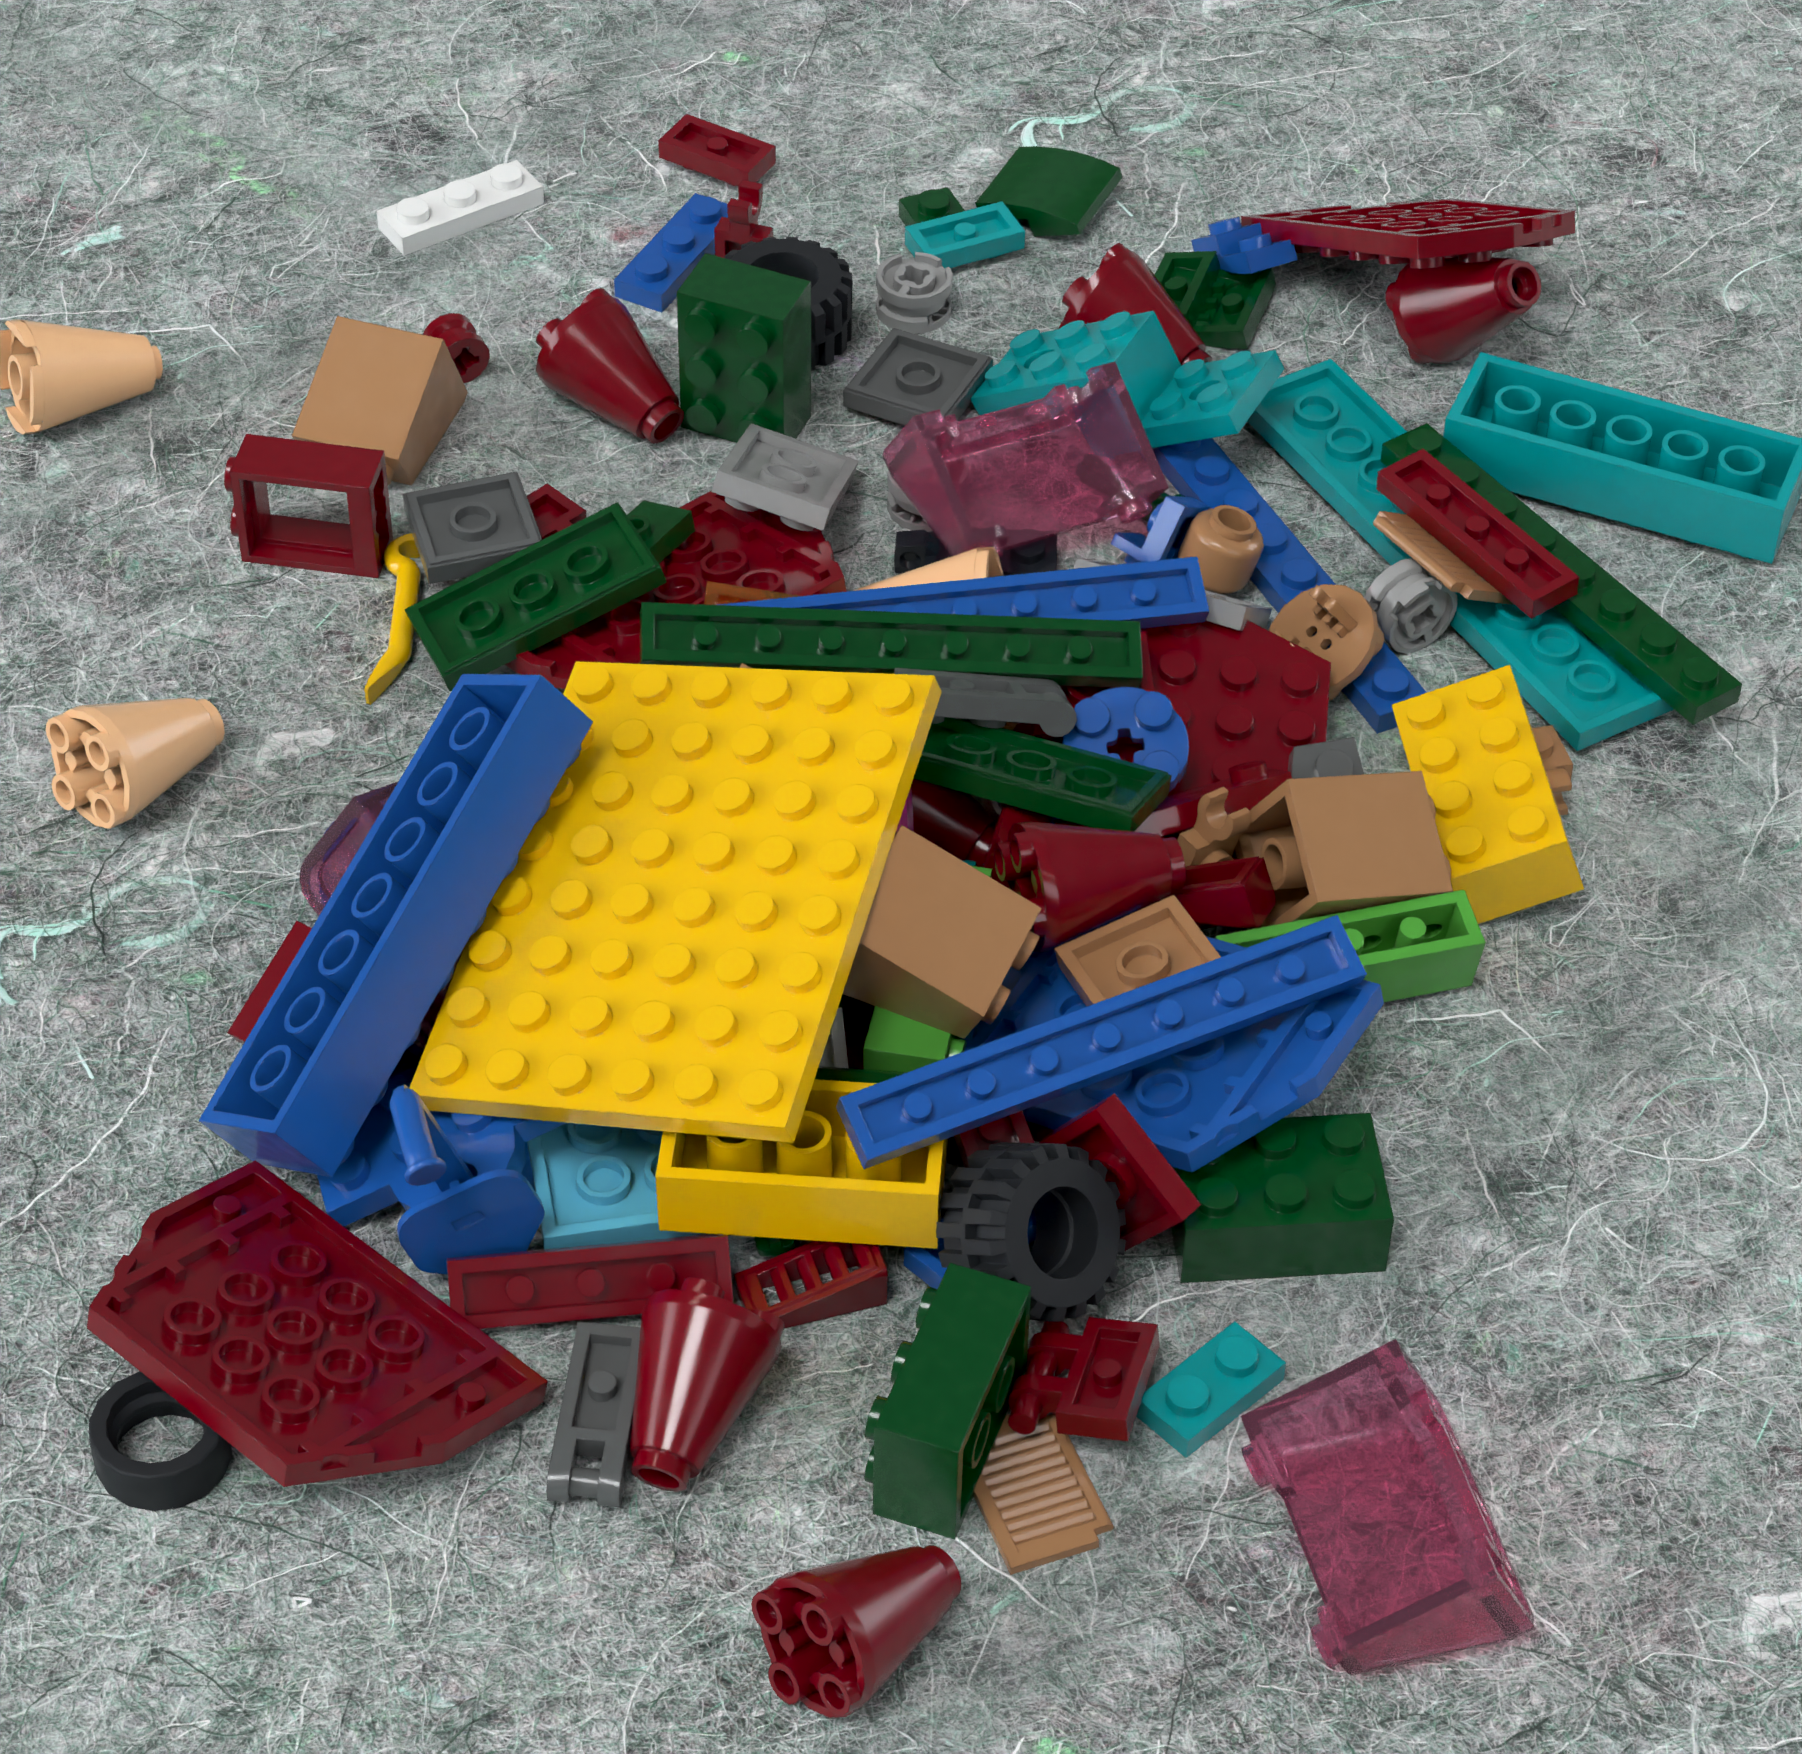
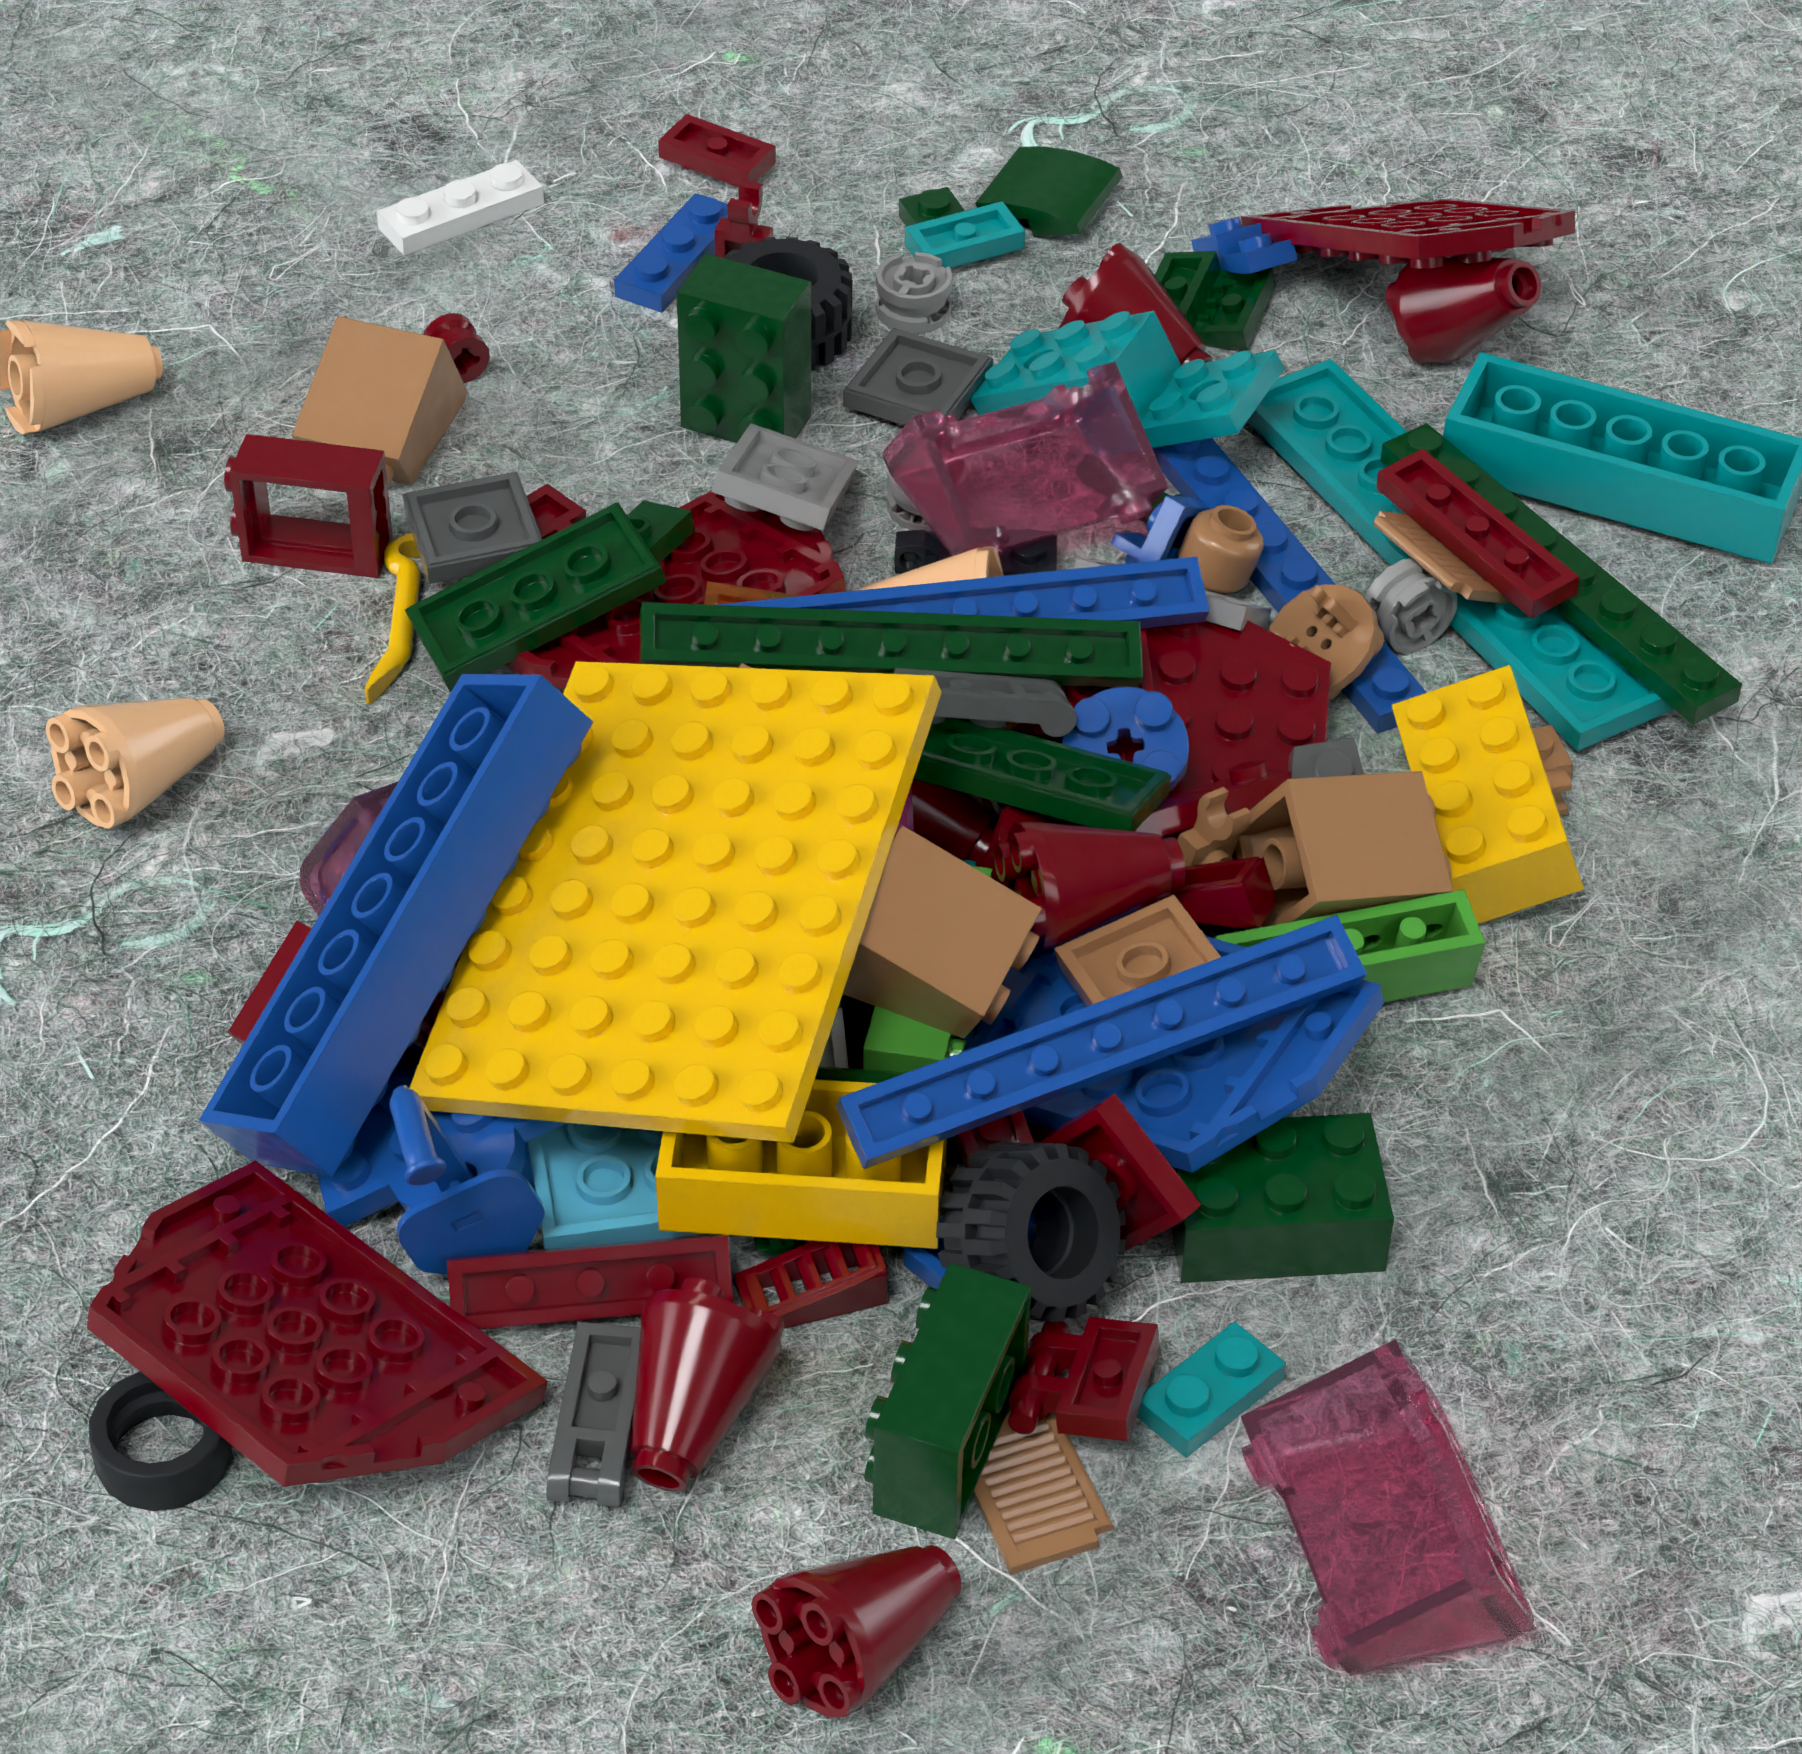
(608, 368): dark red cone -> none

